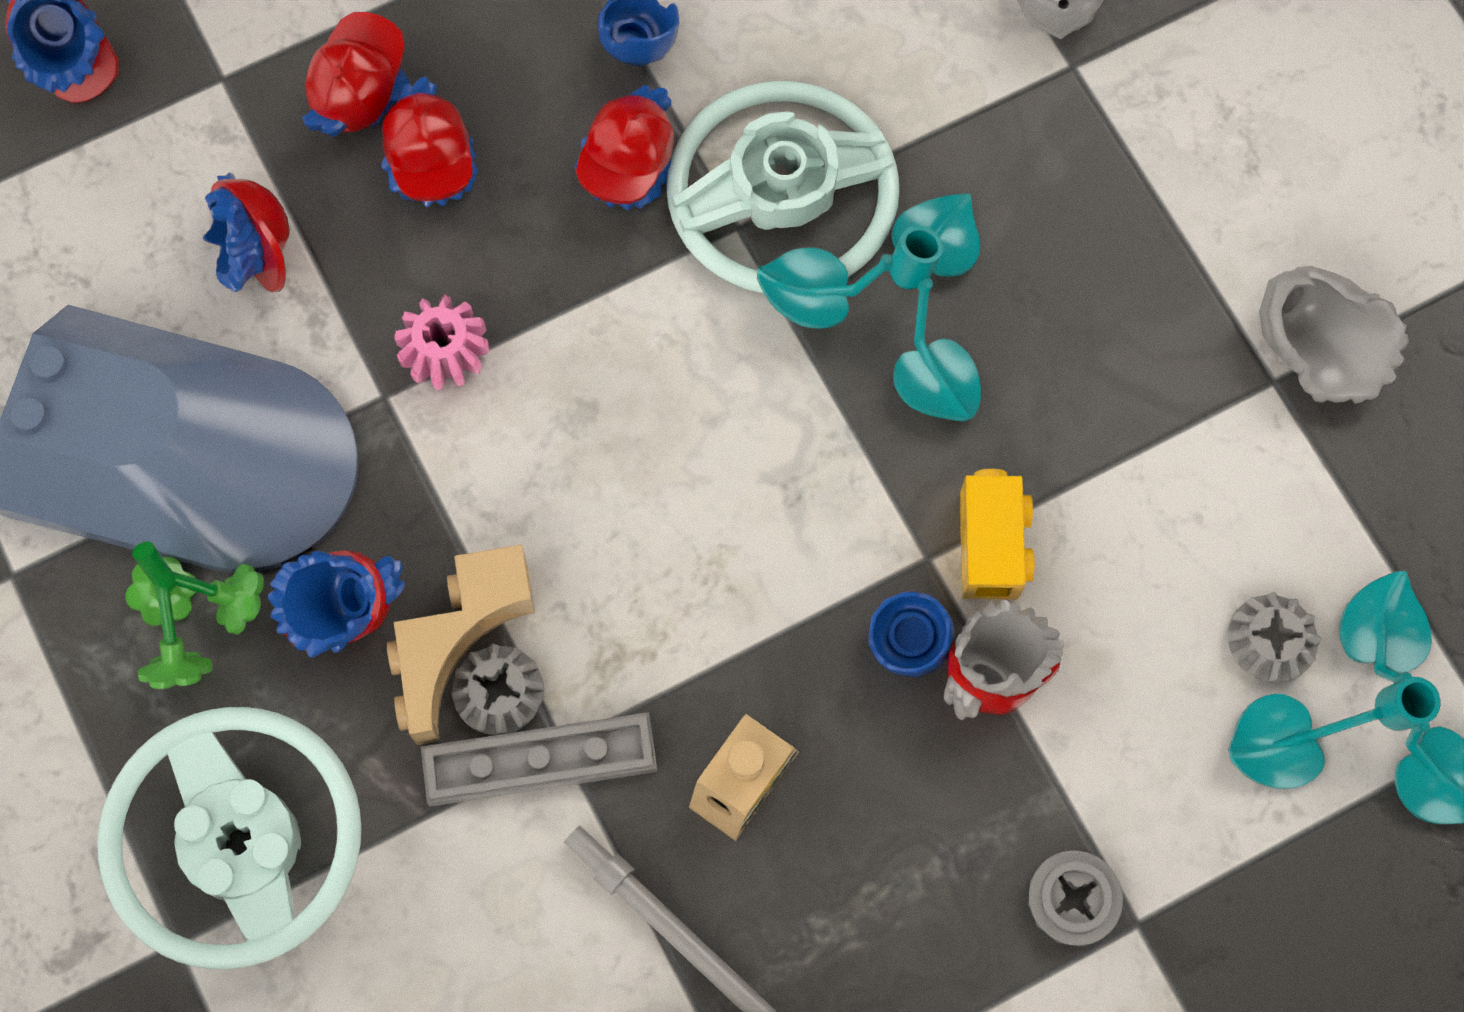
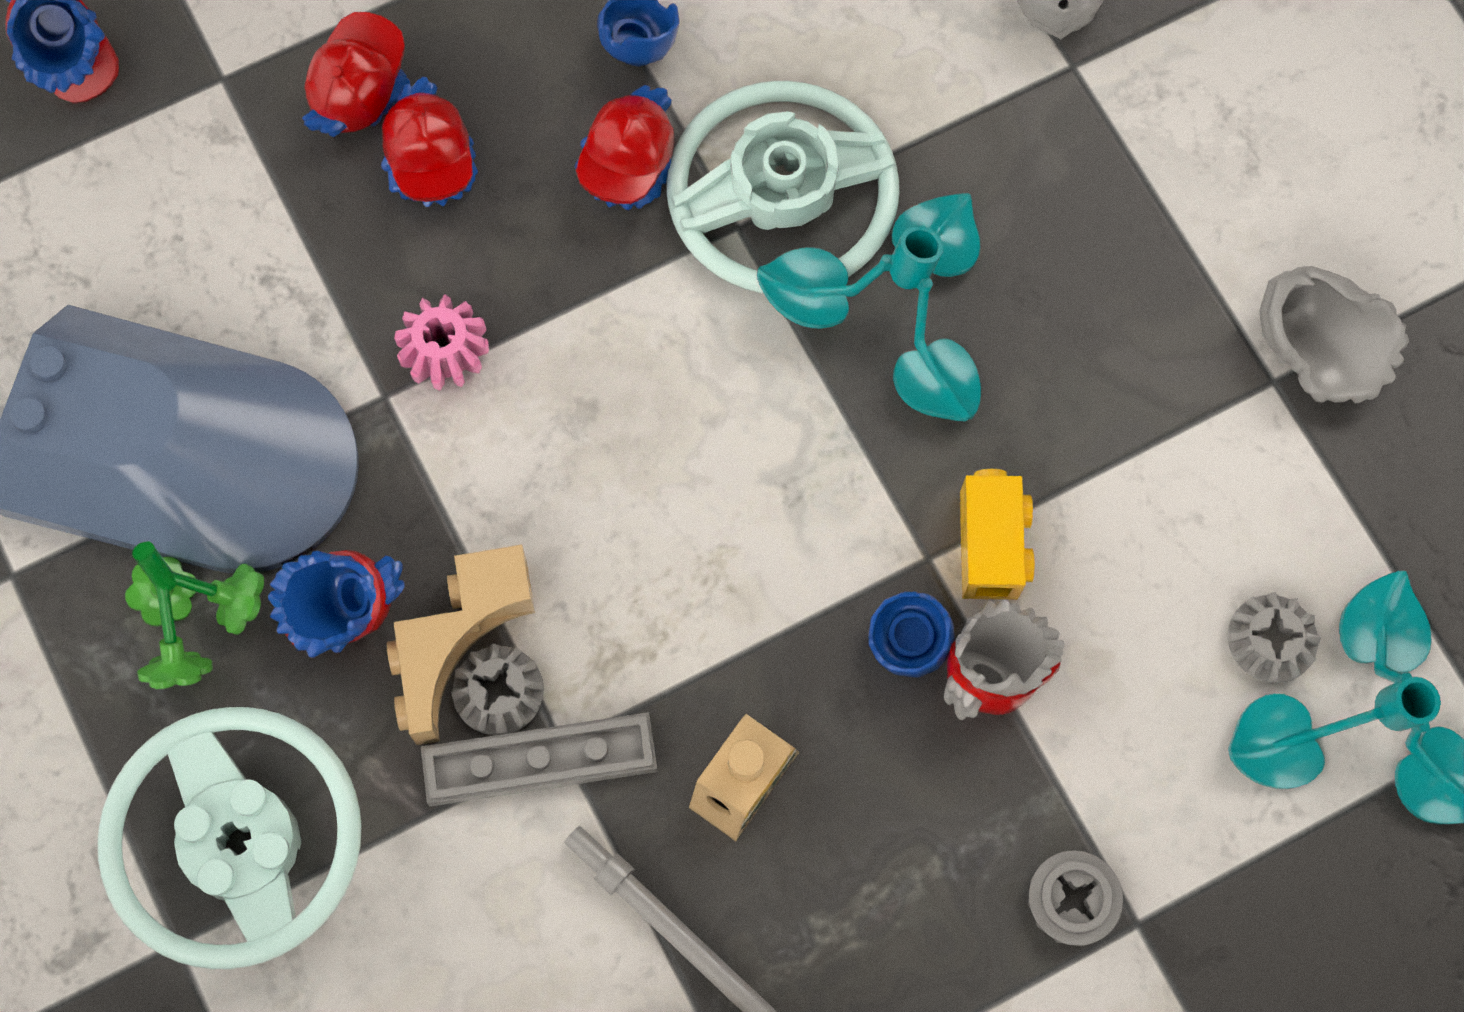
(250, 233): hair -> none

